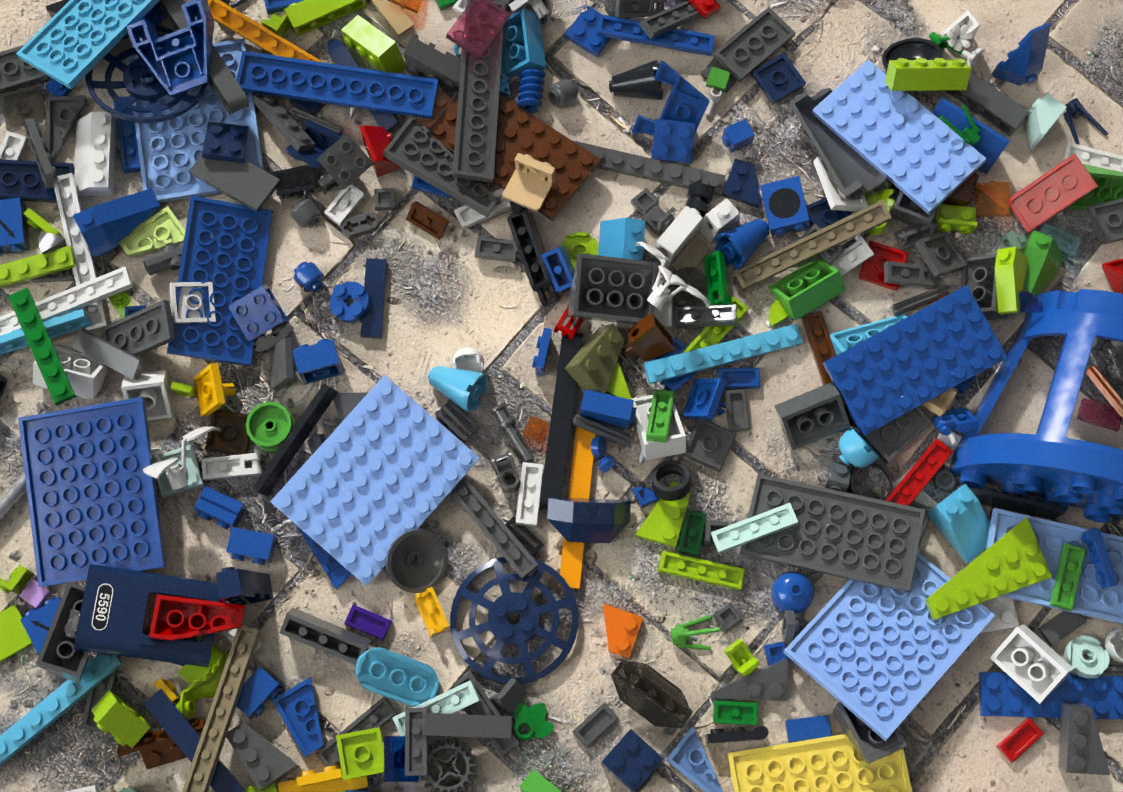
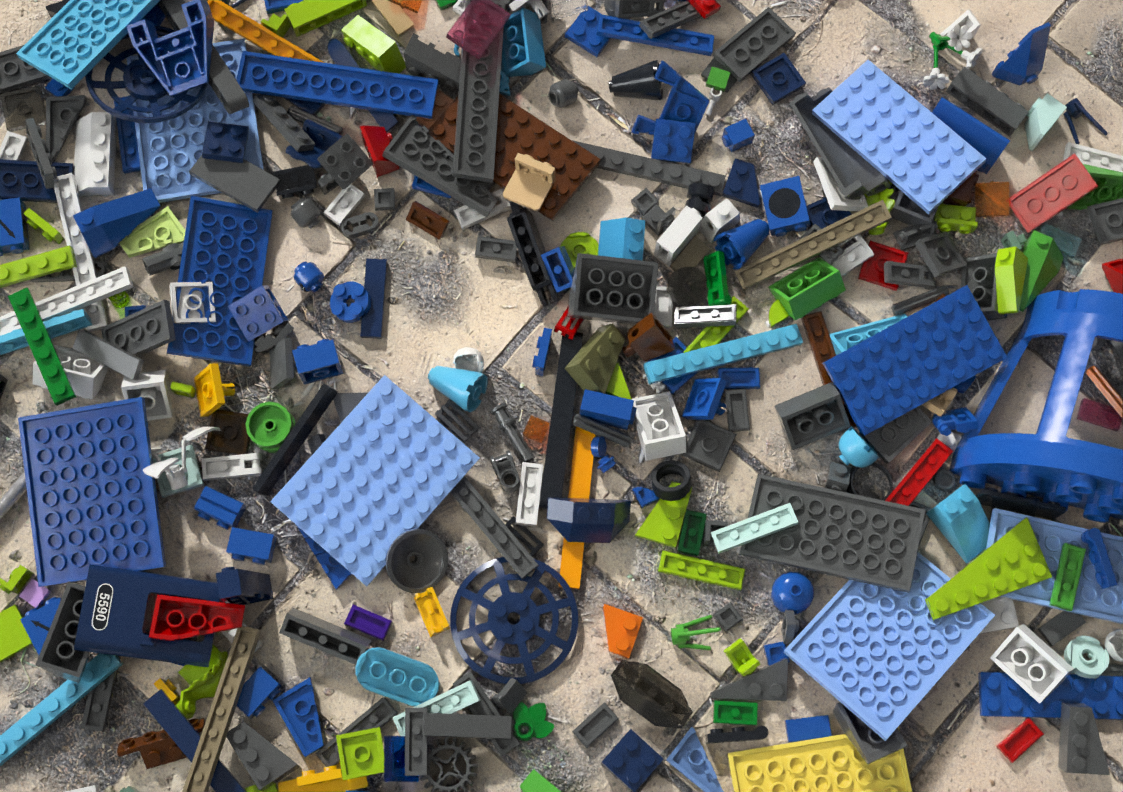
(50, 242): tile -> none
(72, 623): clear tile -> none
(120, 719): lime brick -> none
(531, 90): blue piece -> none
(660, 416): bright green tile -> none
(661, 293): white plant -> none
(911, 50): black dish -> none
(927, 74): lime brick -> none
(968, 135): green plant -> none
(1030, 302): clear blue tile -> none

